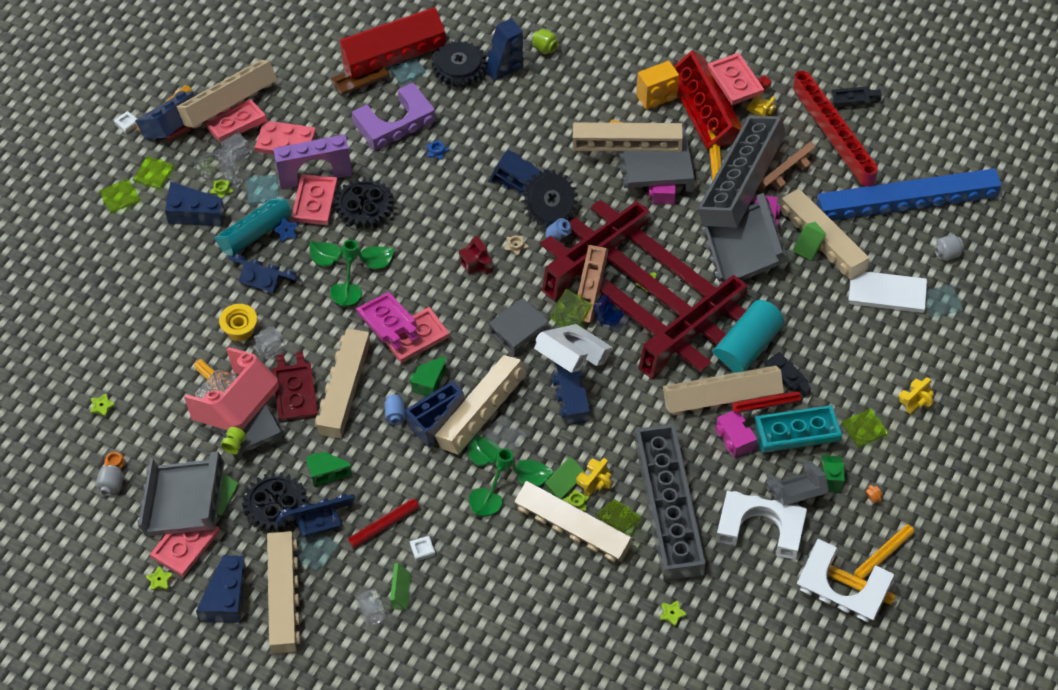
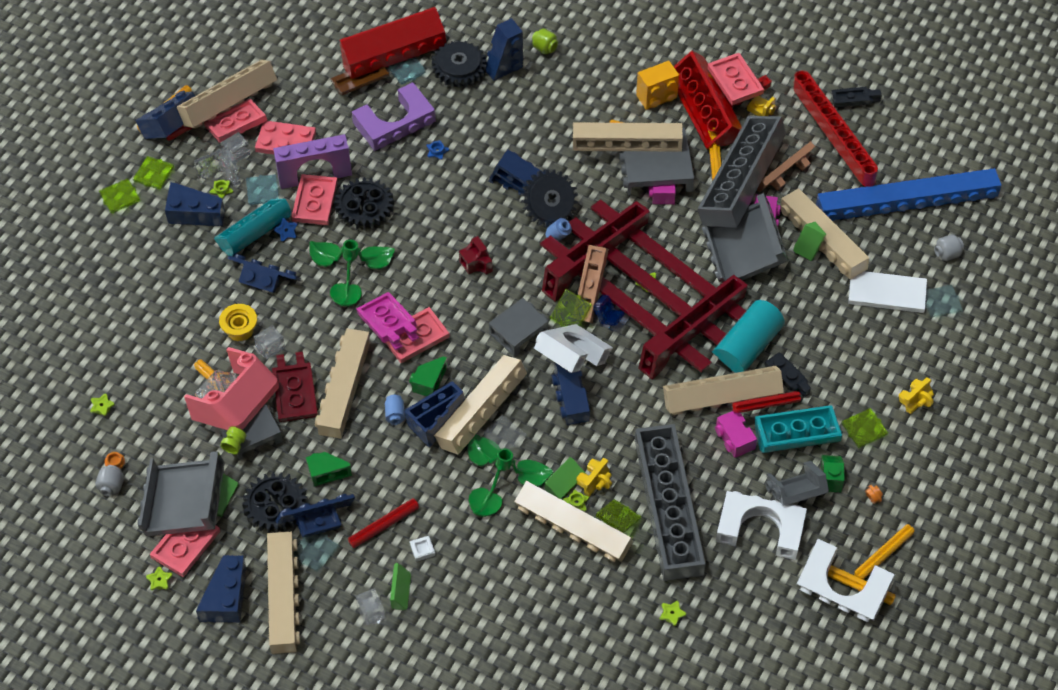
(126, 122): white tile -> none
(515, 240): tan plate -> none

